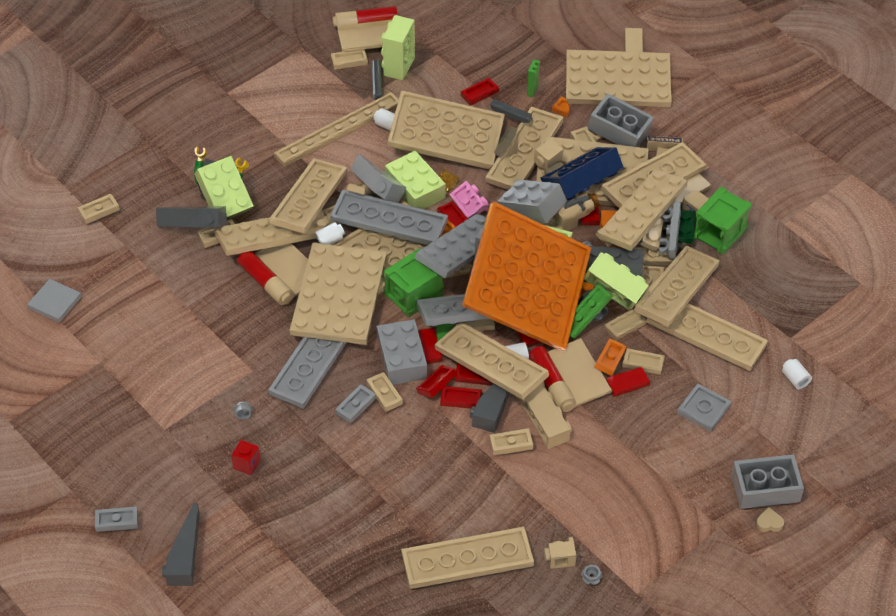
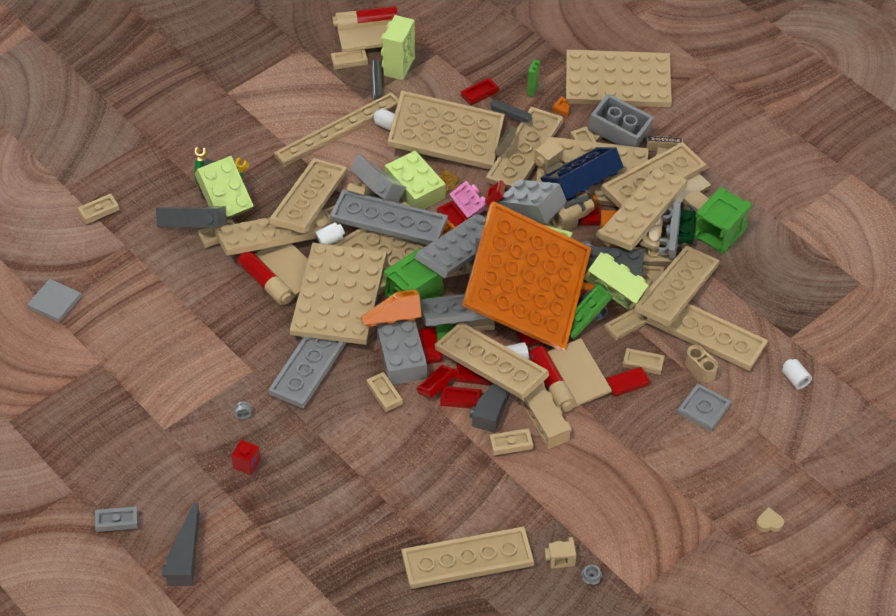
(355, 403): light grey plate -> none
(397, 307): none -> orange slope
(495, 193): none -> red tile
(610, 357): orange plate -> none
(633, 40): tan tile -> none
(701, 364): none -> tan beam
(767, 481): light grey brick -> none

